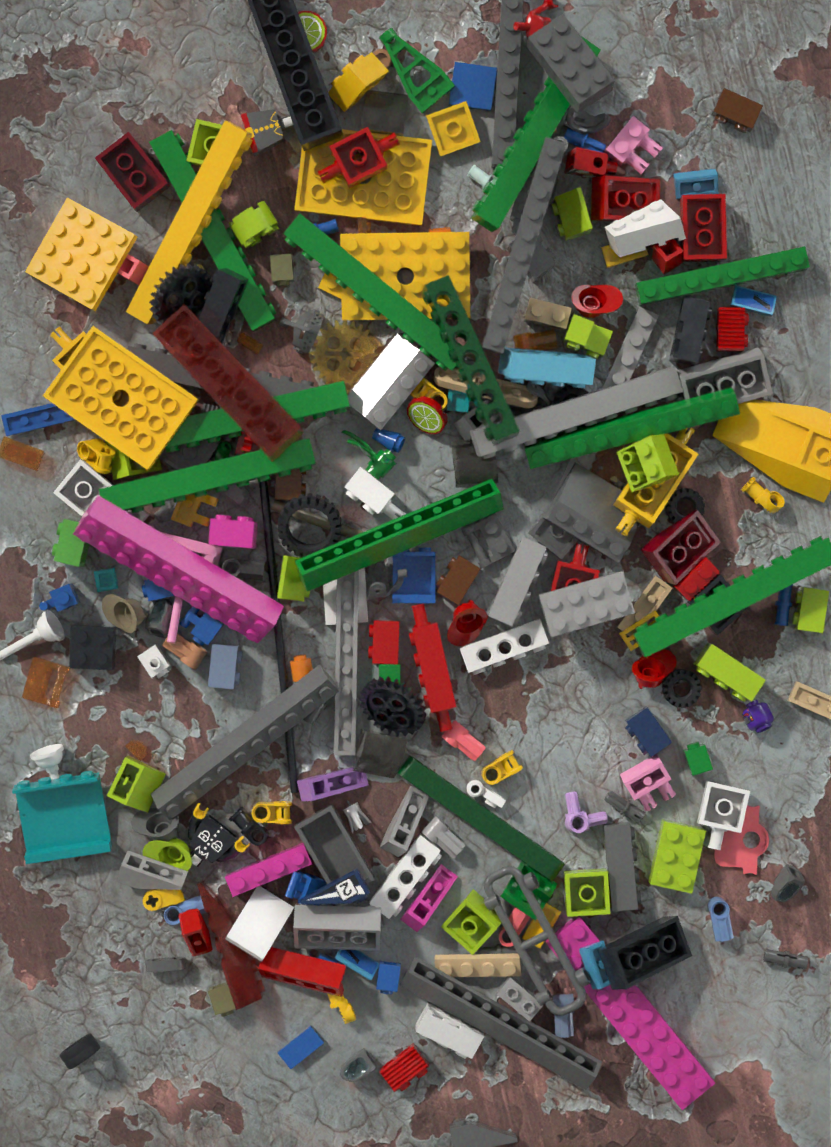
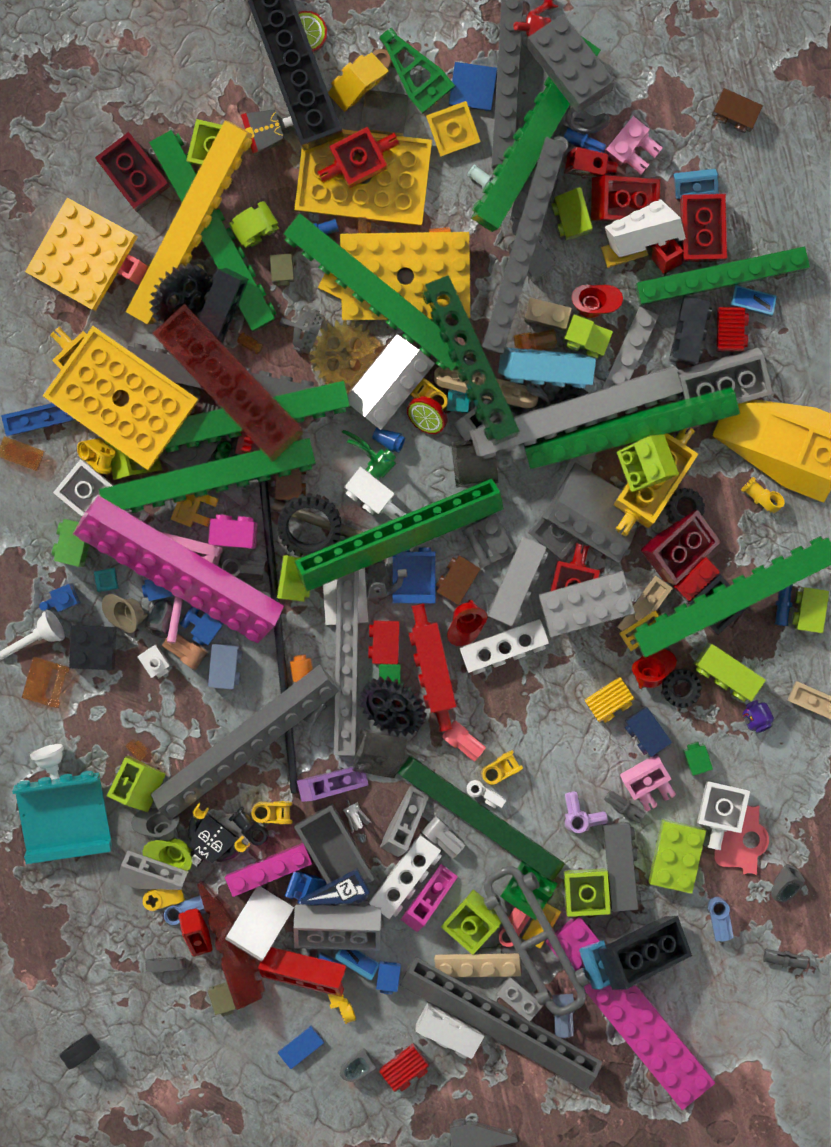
(609, 700): none -> yellow brick

